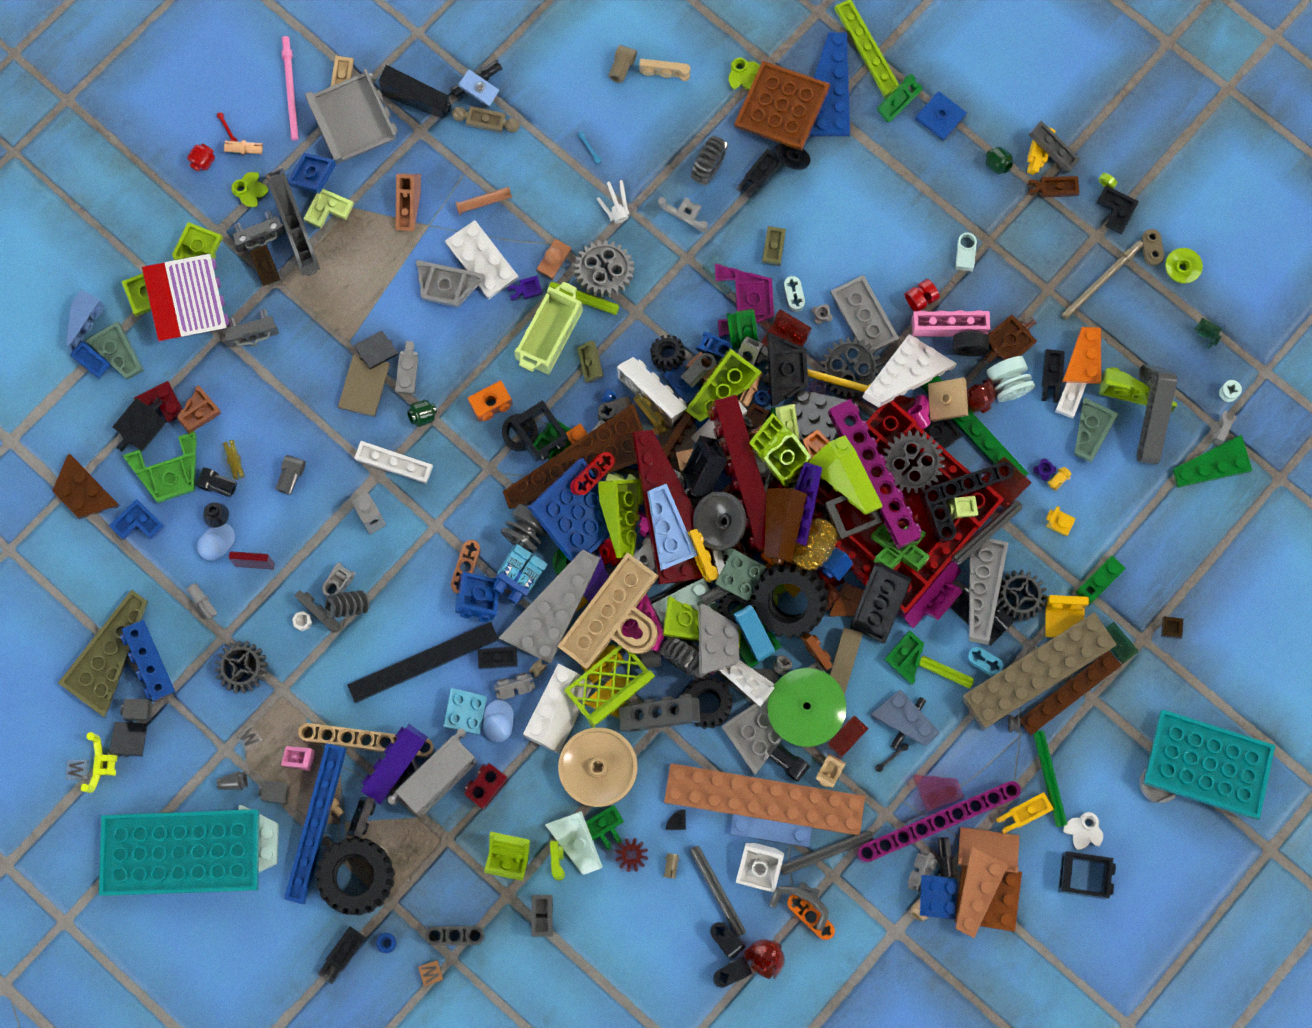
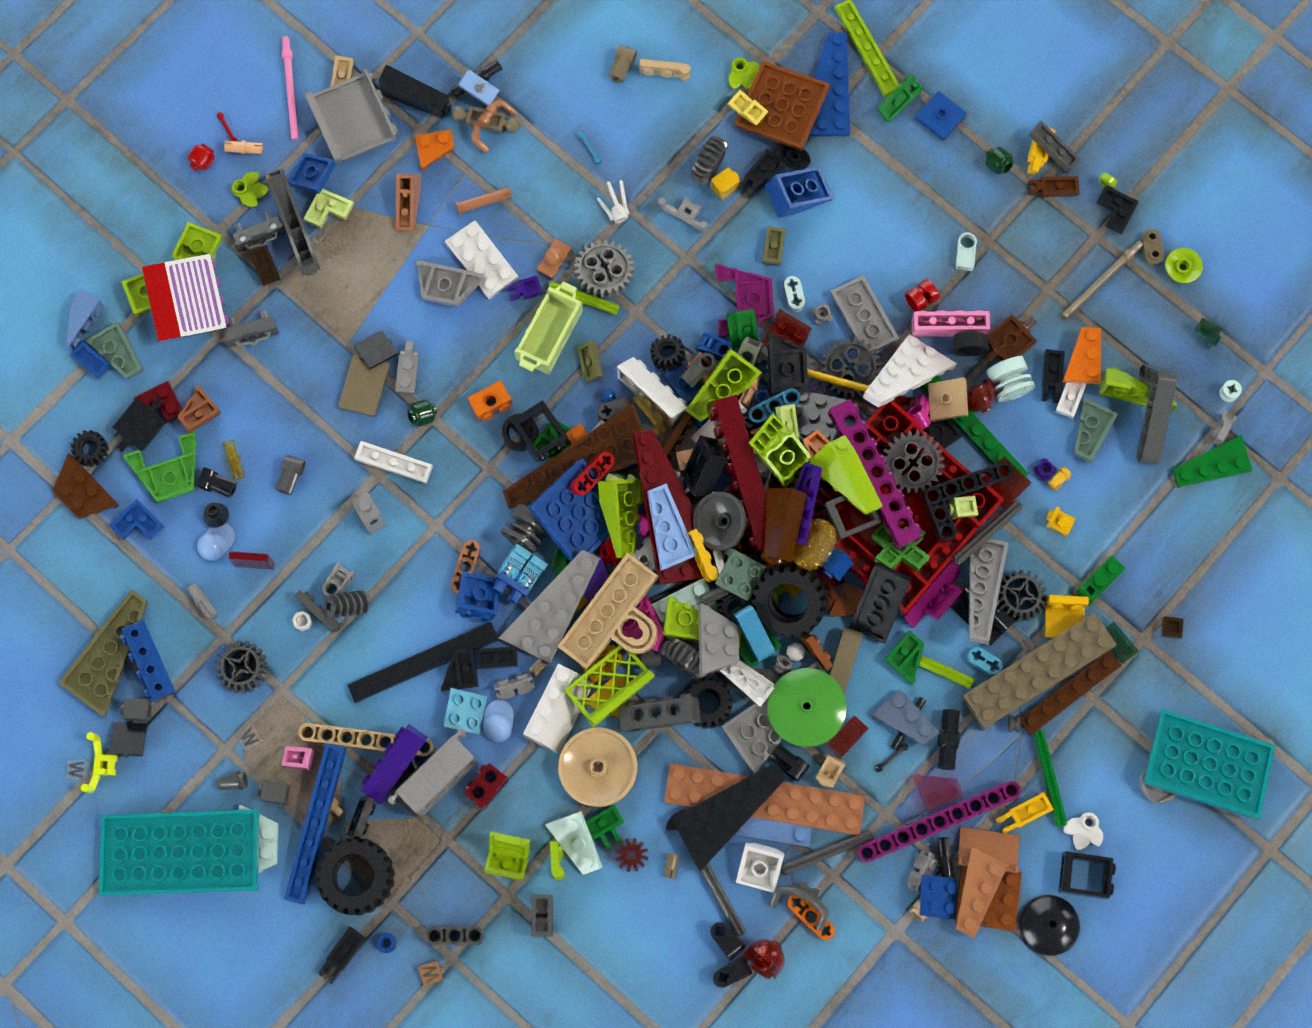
(94, 458): none -> black tyre
(433, 146): none -> orange wing
(461, 670): none -> black wing
(484, 120): none -> nougat piece
(717, 819): none -> black wing
(725, 183): none -> yellow brick
(747, 108): none -> light yellow slope
(764, 406): none -> dark azure beam
(795, 652): none -> white tile
(798, 191): none -> blue slope
(948, 739): none -> black piece
(1036, 929): none -> black dish

